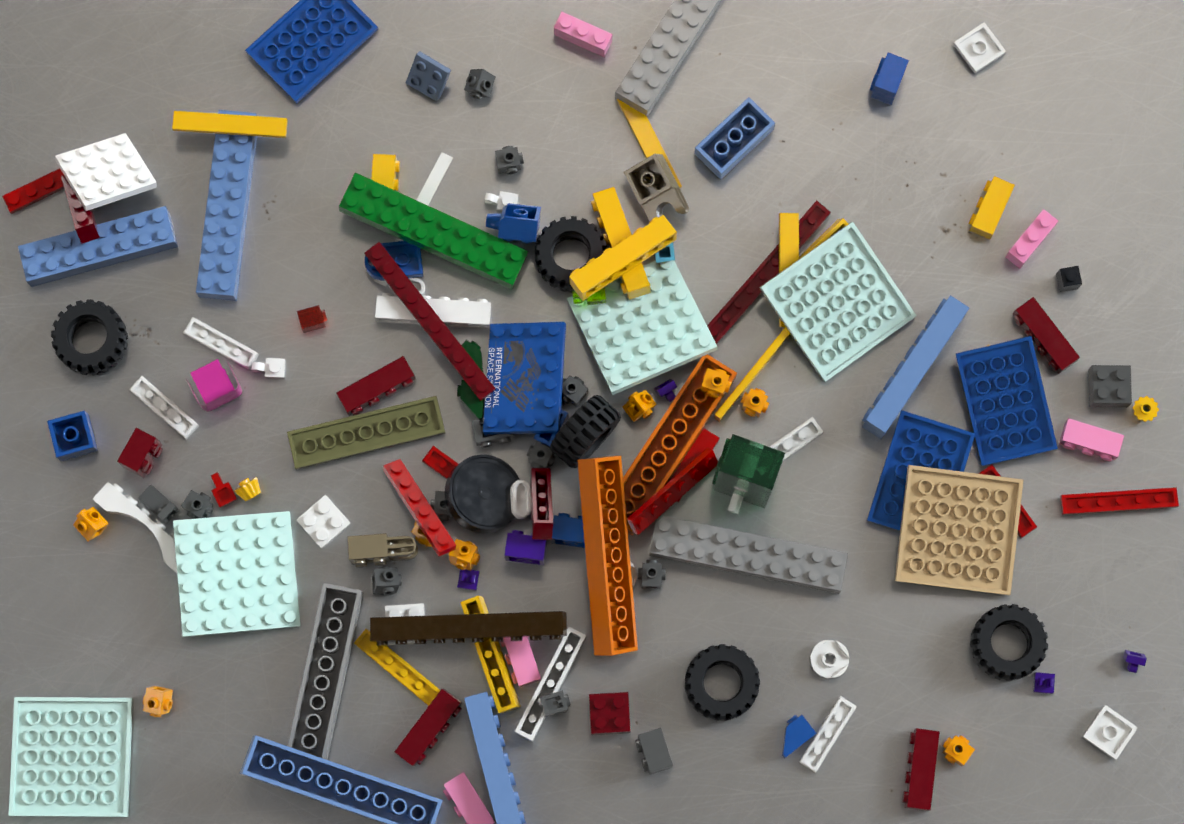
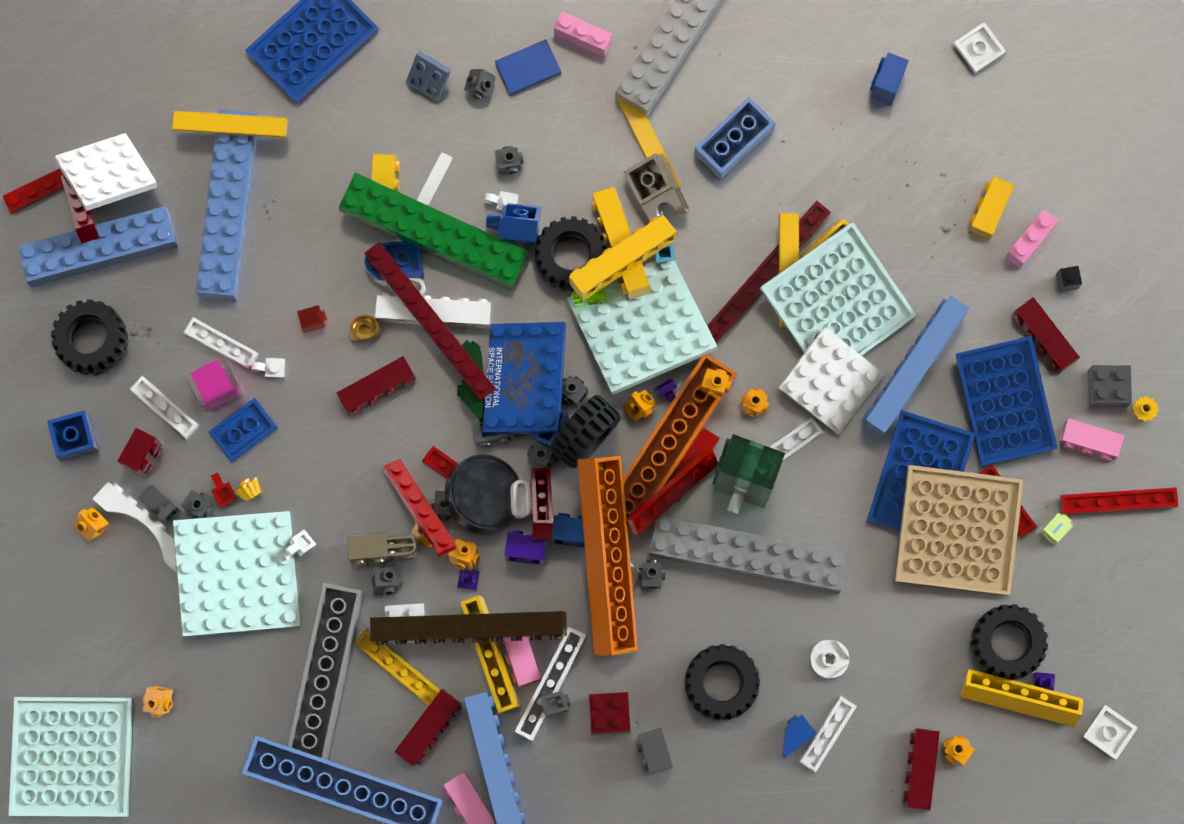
(243, 430): none -> blue tile
(299, 543): none -> white plate
(323, 522): white plate -> none
(364, 328): none -> pearl gold piece
(366, 432): olive plate -> none
(528, 67): none -> blue tile
(752, 374): yellow tile -> none
(831, 380): none -> white plate
(1022, 698): none -> yellow brick
(1057, 528): none -> yellowish green brick
(1134, 659): dark purple tile -> none

